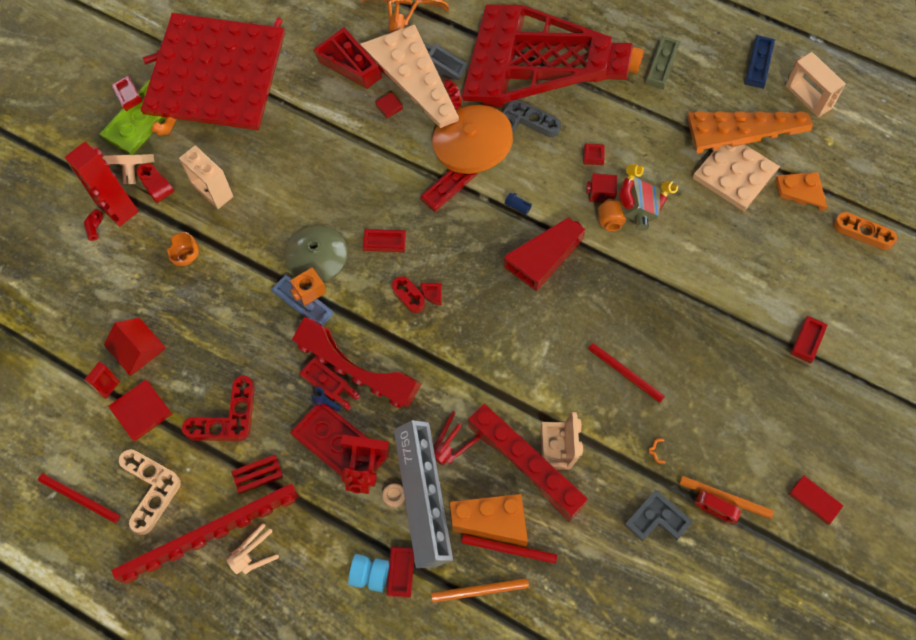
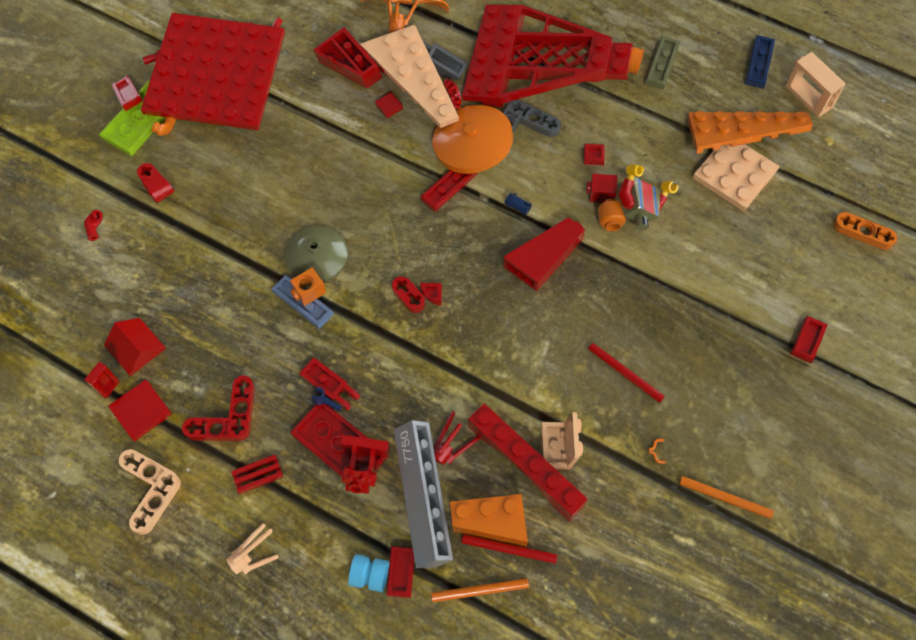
(79, 498): red bar -> none
(101, 183): red wedge -> none
(127, 163): light nougat tile -> none
(183, 249): orange hair -> none
(197, 538): red plate -> none
(206, 175): light nougat window -> none
(319, 340): red arch -> none
(384, 240): red tile -> none
(393, 495): light nougat tile -> none
(659, 512): dark grey plate -> none
(717, 507): red beam -> none
(802, 188): orange wing -> none
(816, 500): red tile -> none

